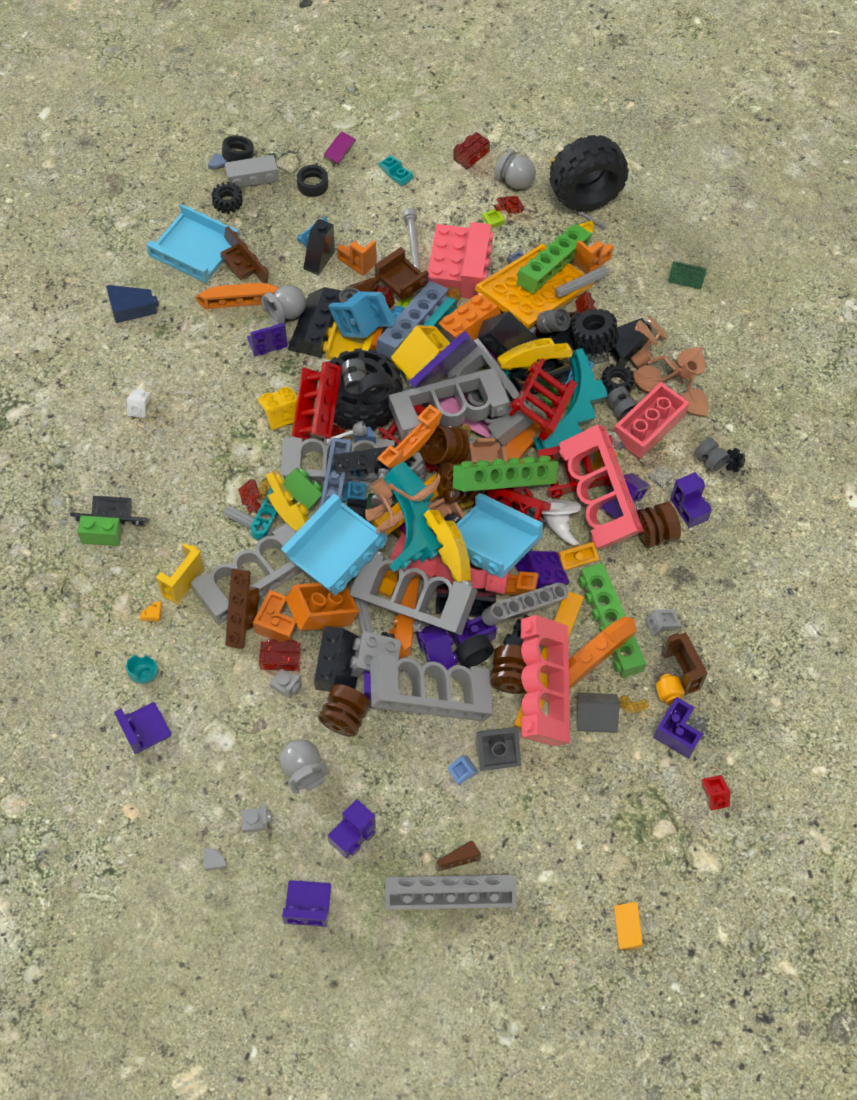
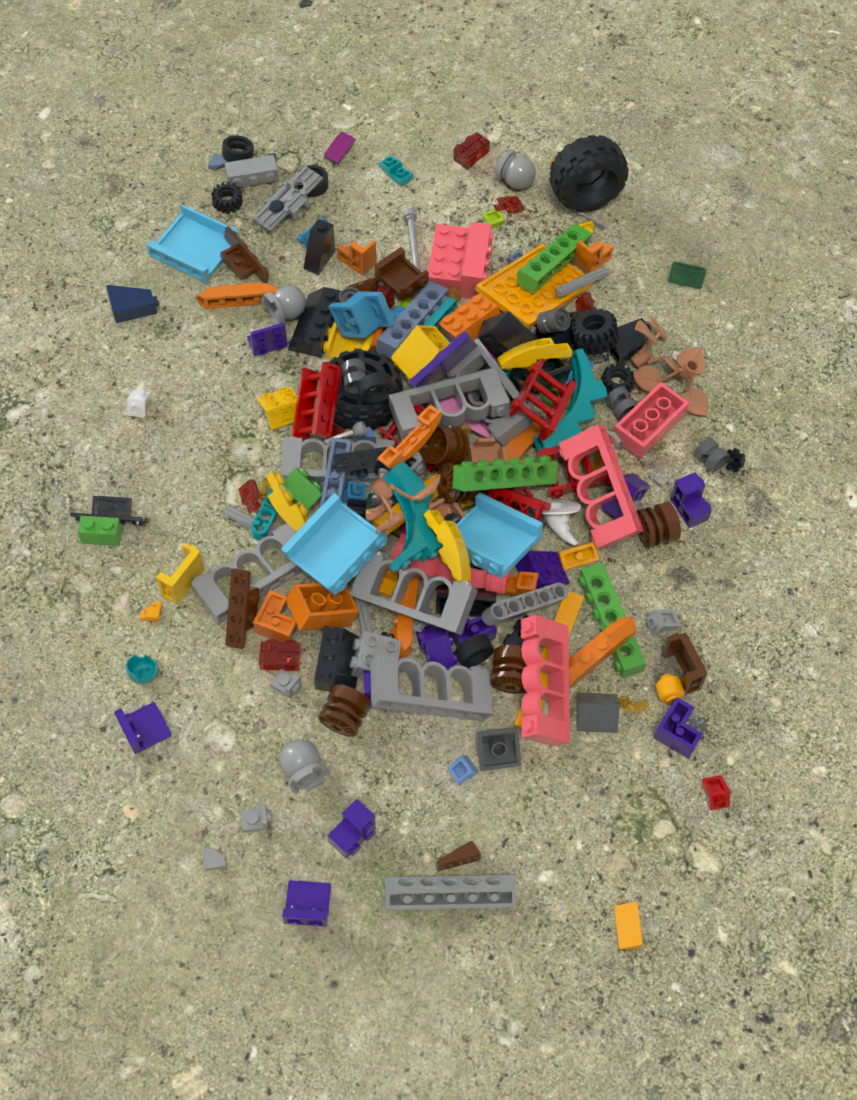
(276, 210): none -> light grey piece

